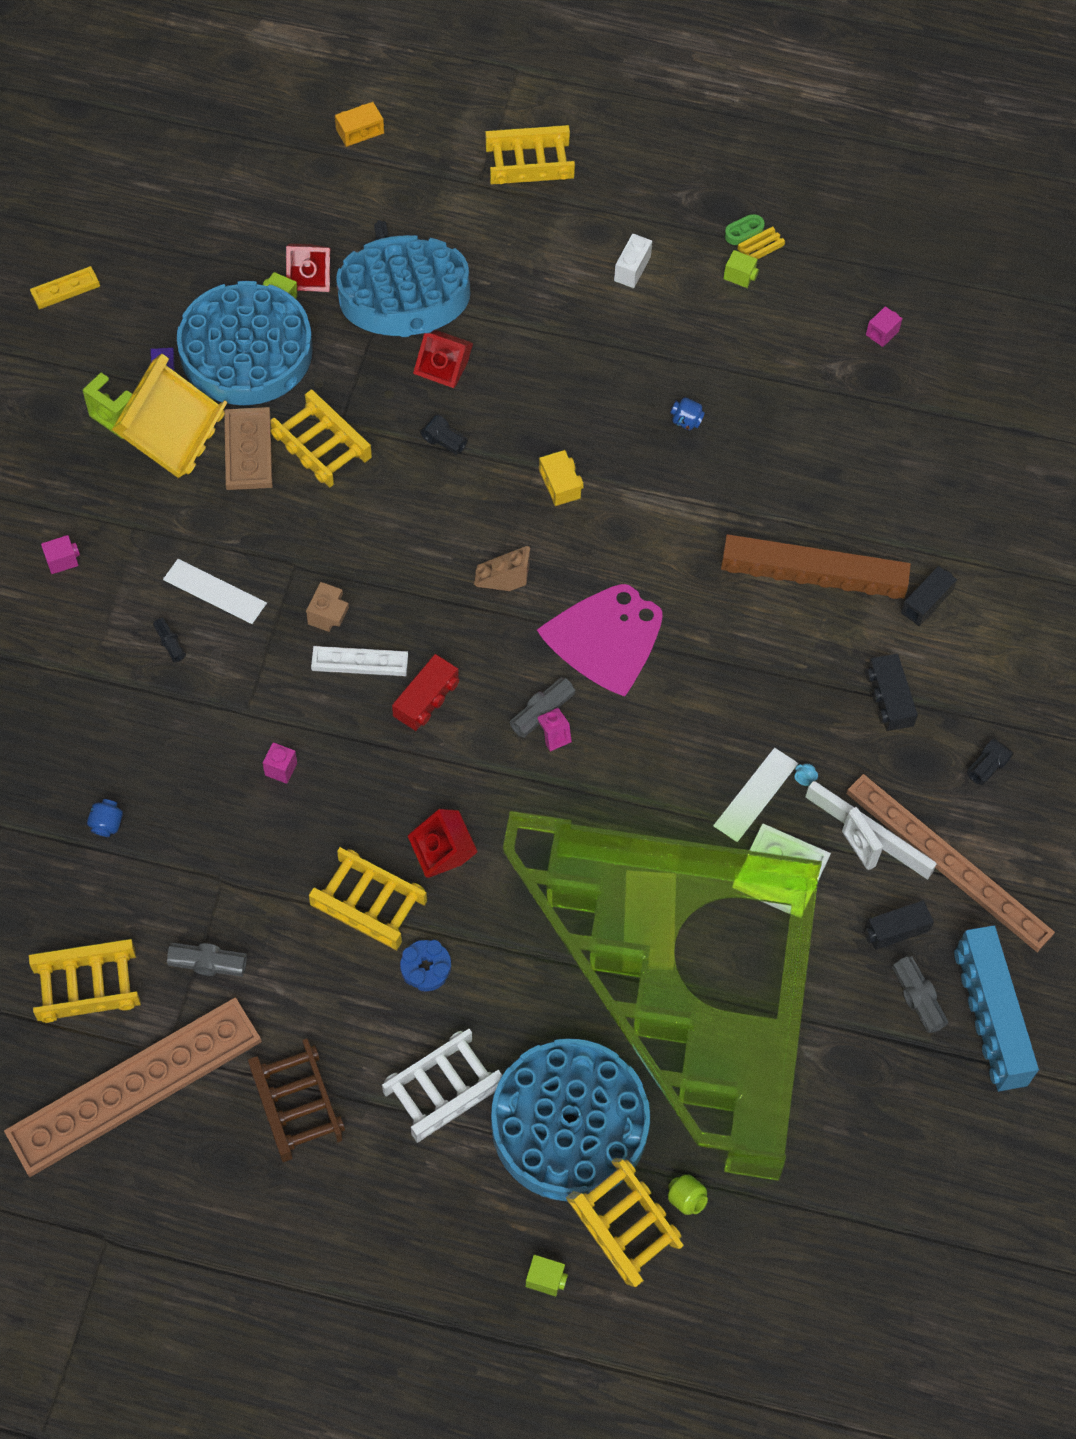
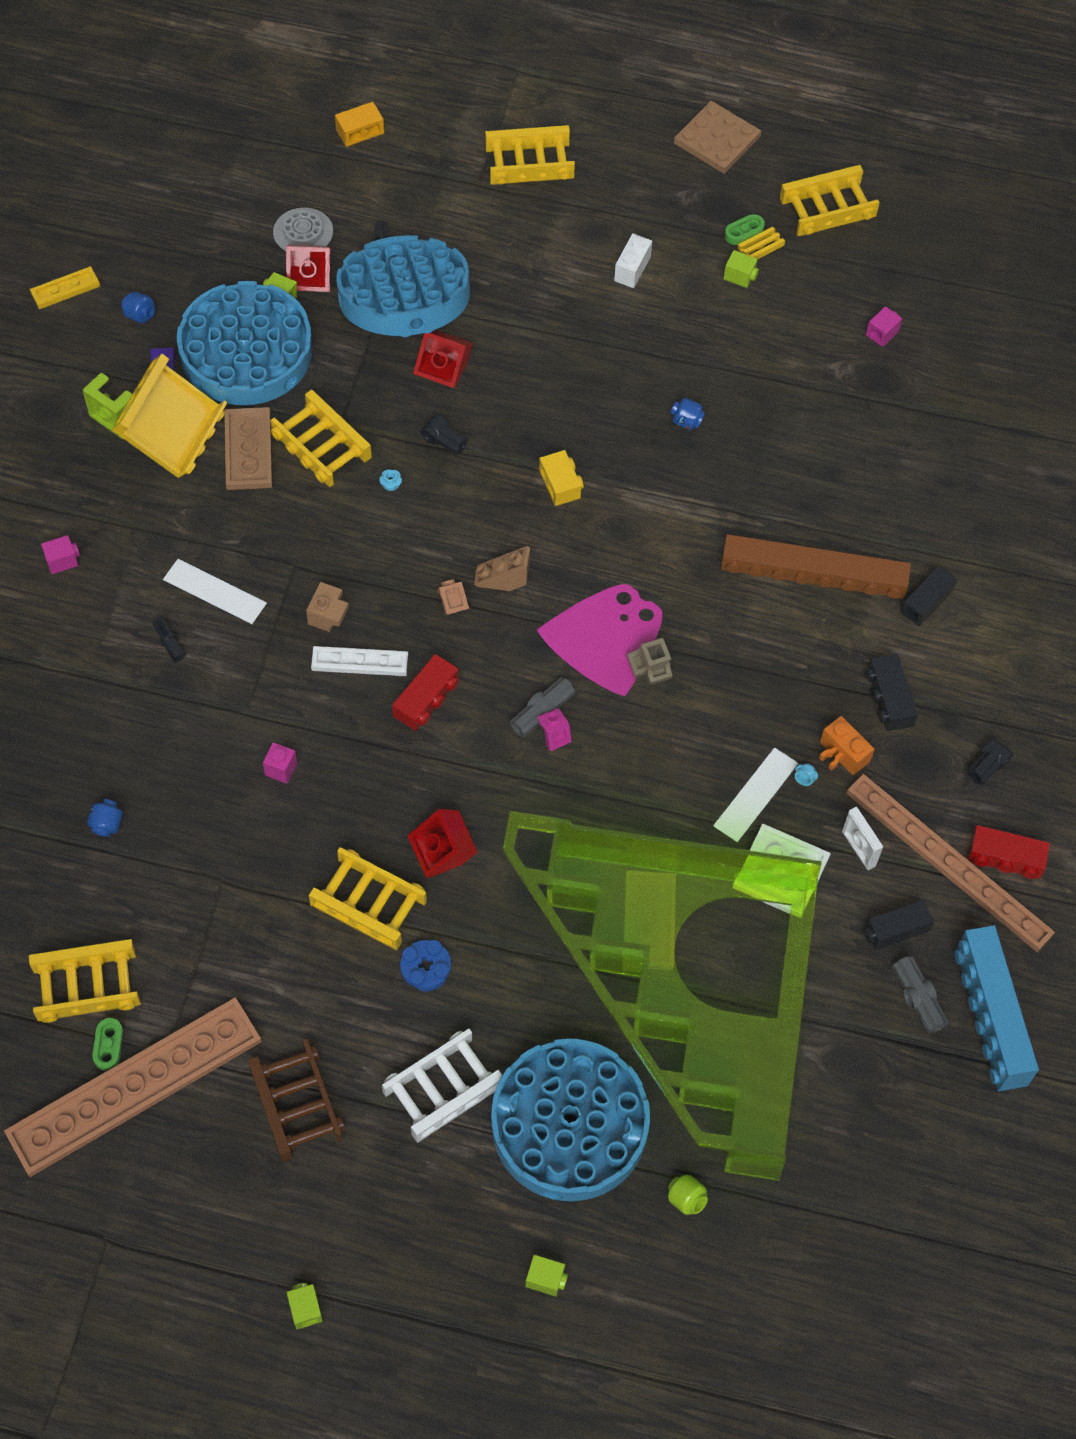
(107, 1045): none -> bright green plate
(138, 307): none -> blue head
(207, 959): dark grey piece -> none
(303, 224): none -> light grey wheel
(304, 1305): none -> lime brick
(390, 484): none -> medium azure plate
(452, 597): none -> nougat bracket
(599, 1225): yellow fence -> none
(651, 660): none -> dark tan brick
(717, 137): none -> medium nougat plate
(828, 183): none -> yellow fence
(846, 746): none -> orange brick
(891, 843): white tile -> none
(1008, 852): none -> red brick

